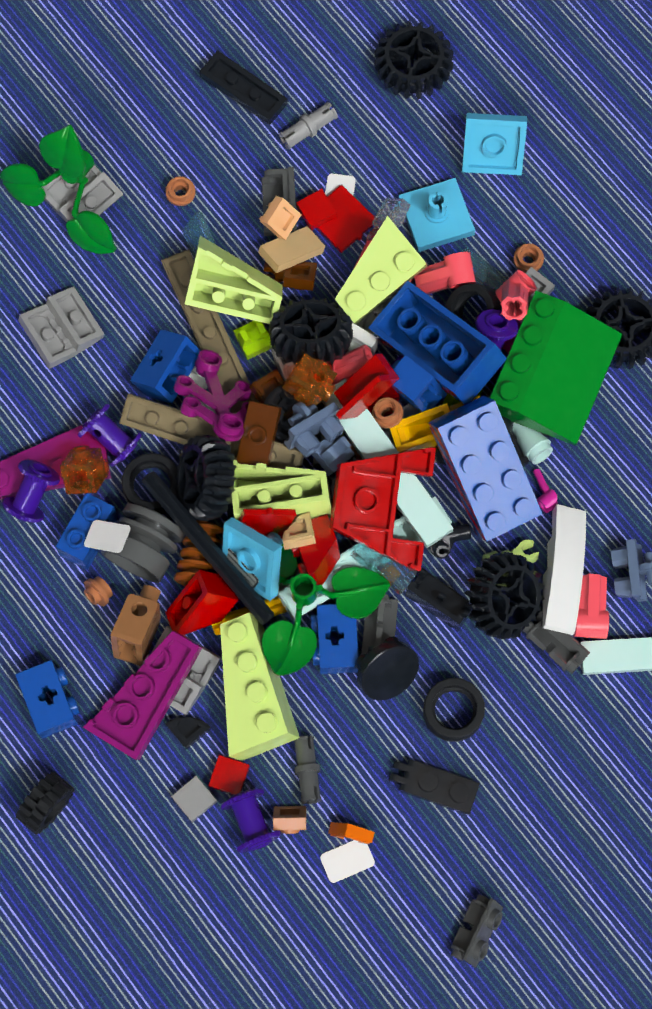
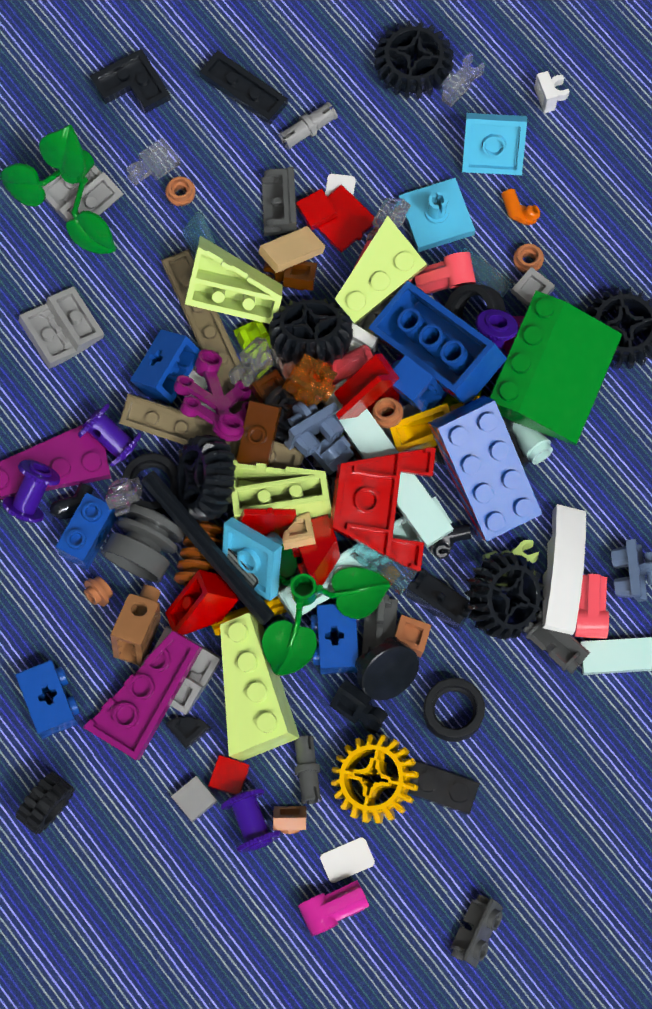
(66, 507): none -> black arm
(84, 470): clear orange brick -> none
(107, 536): white sticker -> none
(122, 493): none -> clear plate
(135, 75): none -> black plate
(154, 160): none -> clear plate
(255, 362): none -> clear plate
(280, 217): light nougat tile -> none
(327, 910): none -> dark pink piece
(348, 772): none -> yellow gear
(351, 831): orange tile -> none
(355, 706): none -> black plate
(413, 633): none -> nougat plate
(457, 84): none -> clear plate
(515, 295): coral piece -> none
(518, 212): none -> orange arm
(546, 91): none -> white tile
(548, 499): dark pink hand -> none

